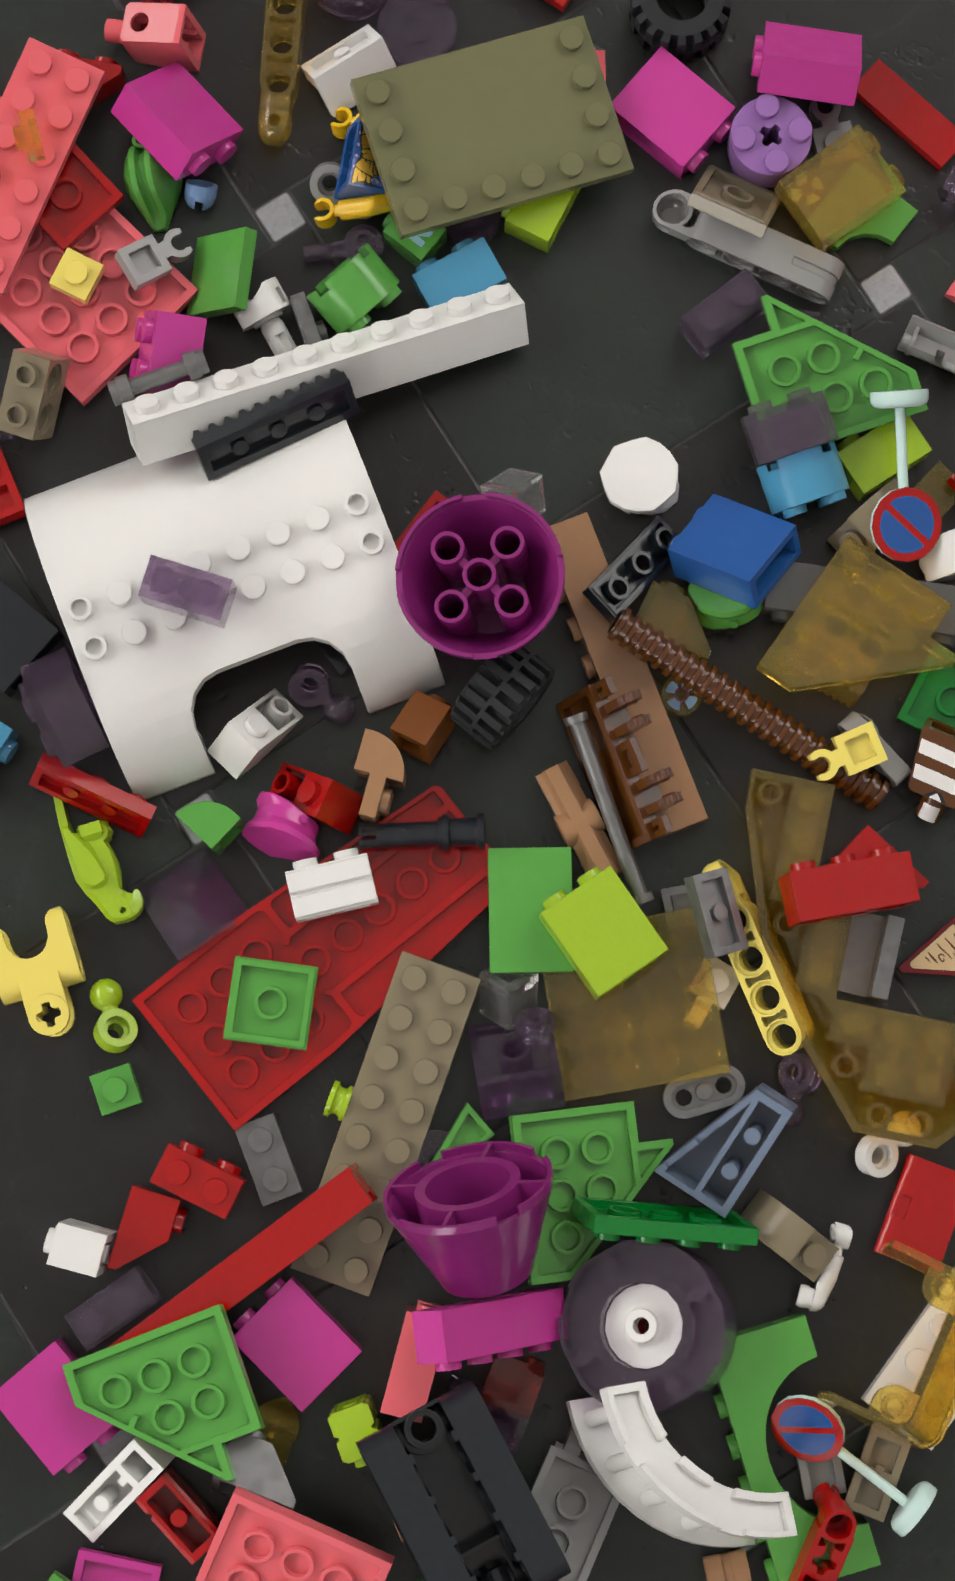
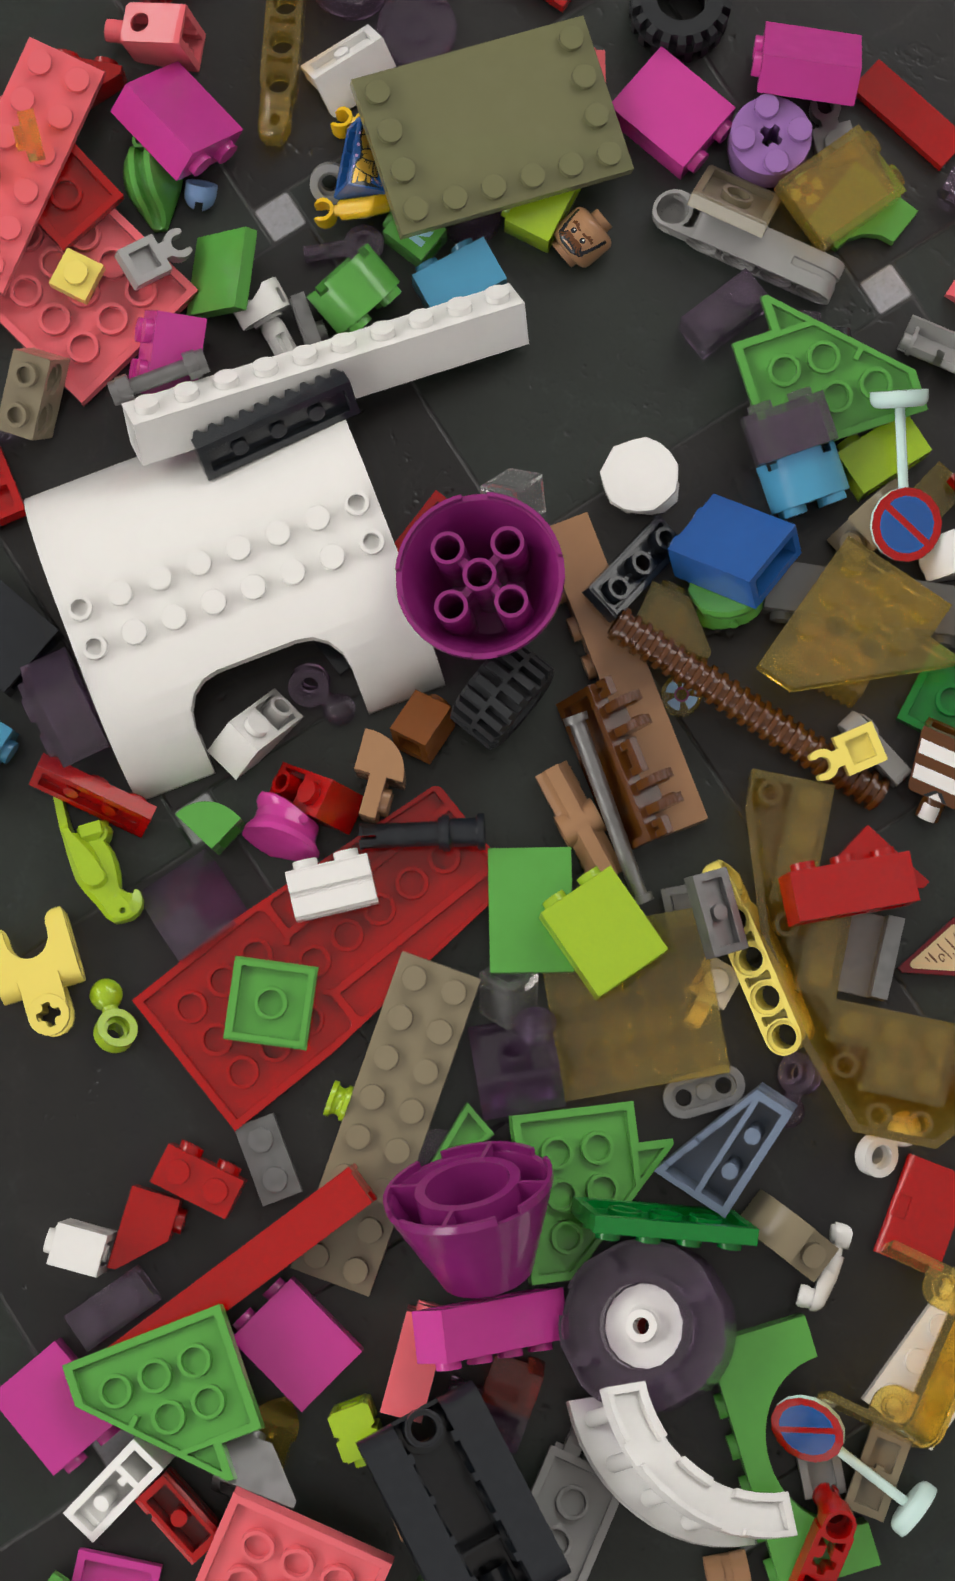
(116, 1089): bright green plate -> none
(187, 591): clear purple brick -> none
(582, 237): none -> medium nougat head

